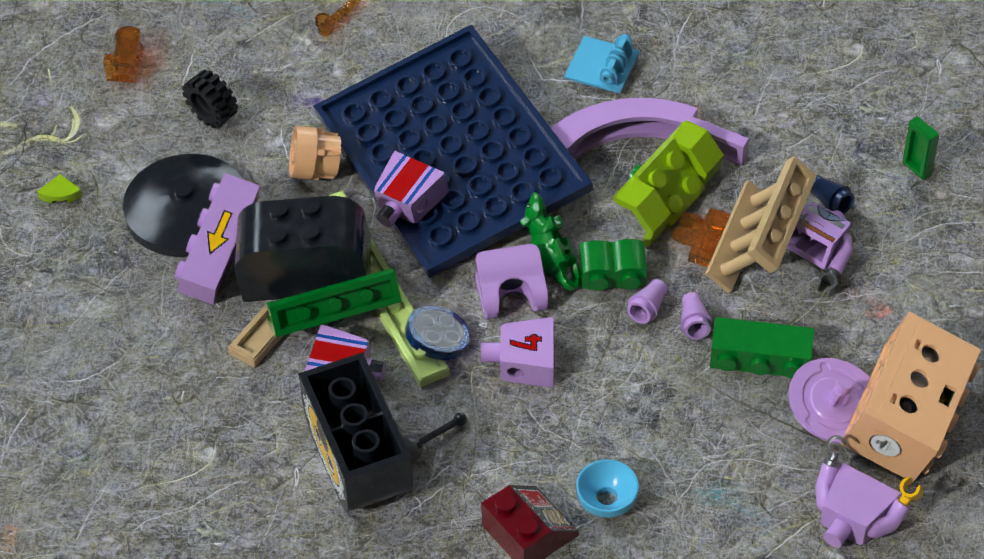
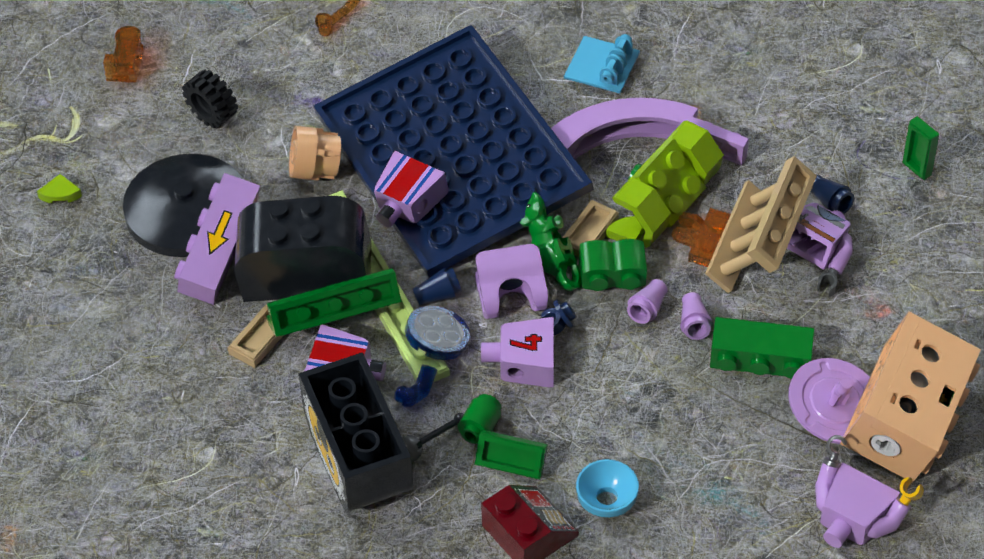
(419, 390): none -> clear blue arm
(438, 287): none -> dark blue cone
(480, 415): none -> green brick
(511, 454): none -> green tile
(562, 314): none -> dark blue plate
(591, 224): none -> tan tile
(625, 229): none -> lime tile

